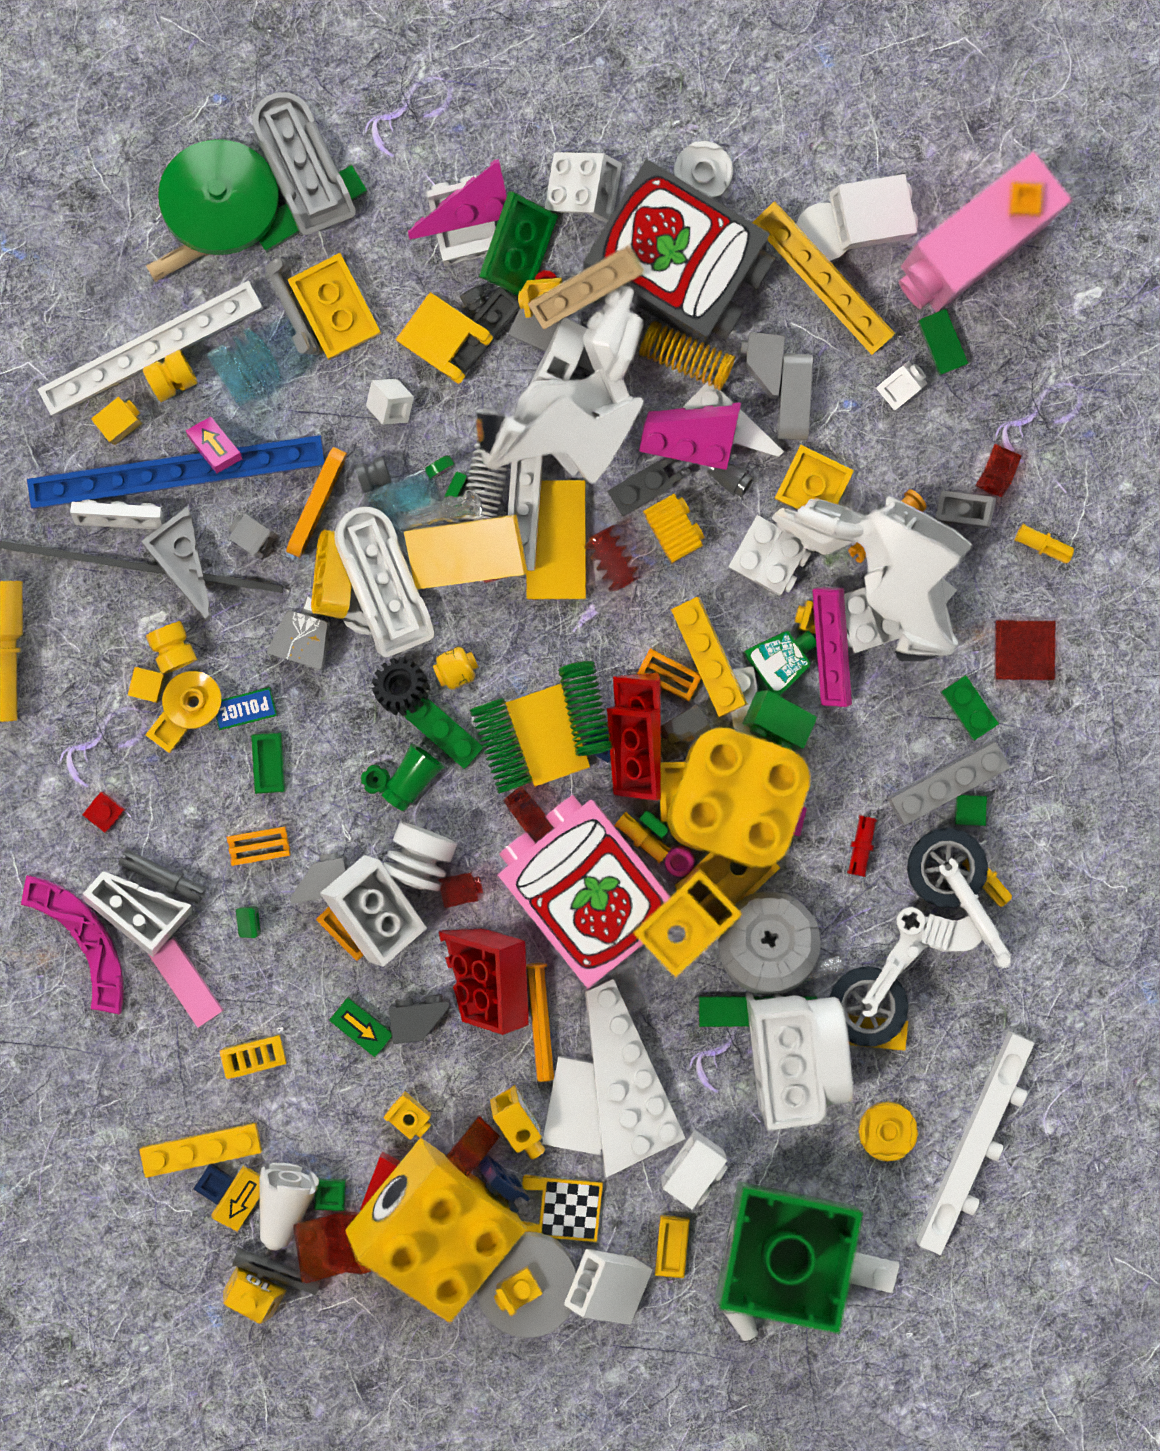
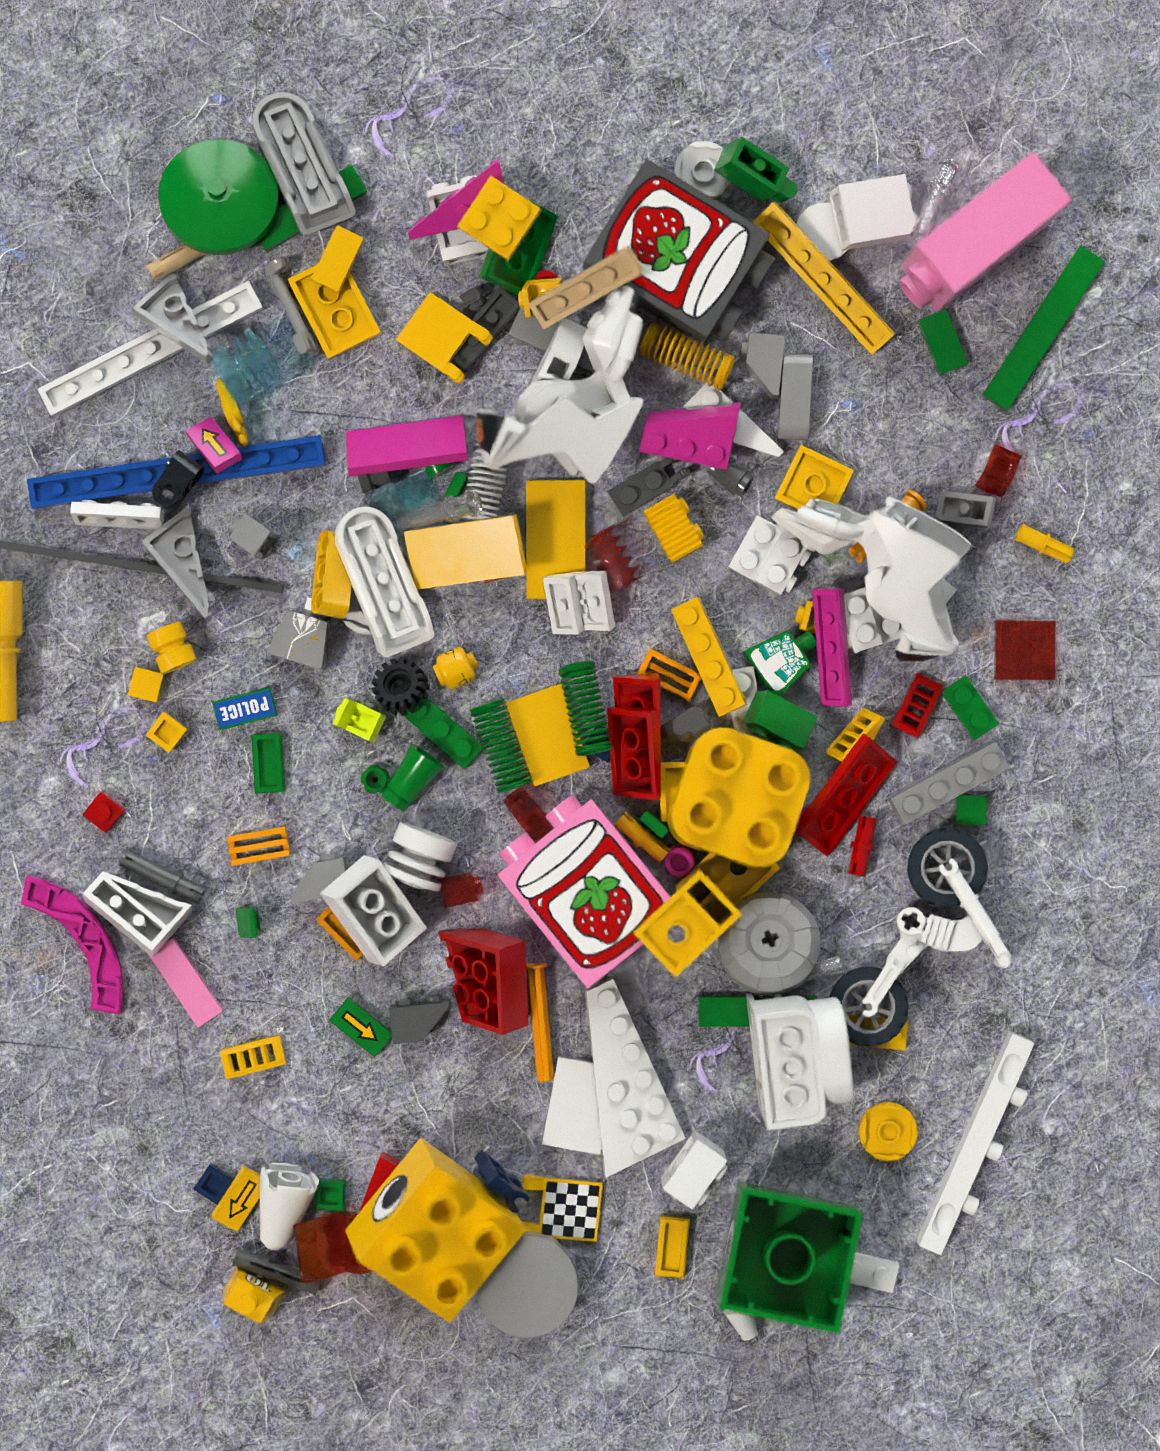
(117, 420): yellow brick -> none
(169, 313): none -> light grey wing
(170, 375): yellow wheel -> none
(179, 478): none -> black piece
(184, 689): yellow dish -> none
(200, 1150): yellow plate -> none
(232, 413): none -> yellow piece
(316, 502): light orange beam -> none
(337, 259): none -> yellow tile
(359, 719): none -> neon yellow bracket
(389, 401): white panel -> none
(406, 446): none -> dark pink tile
(408, 1105): yellow brick -> none
(472, 1146): clear red slope -> none
(499, 218): none -> yellow plate
(517, 1122): yellow torso -> none
(517, 1291): yellow bracket -> none
(525, 502): white plate -> none
(579, 602): none -> white slope
(583, 184): white bracket -> none
(608, 1287): white brick -> none
(755, 171): none -> green brick
(845, 795): none -> red tile
(850, 735): none -> yellow slope
(897, 721): none -> red slope
(902, 384): white bracket -> none
(938, 190): none -> clear pin
(993, 887): yellow axle -> none
(1025, 199): light orange tile -> none
(1043, 328): none -> green tile

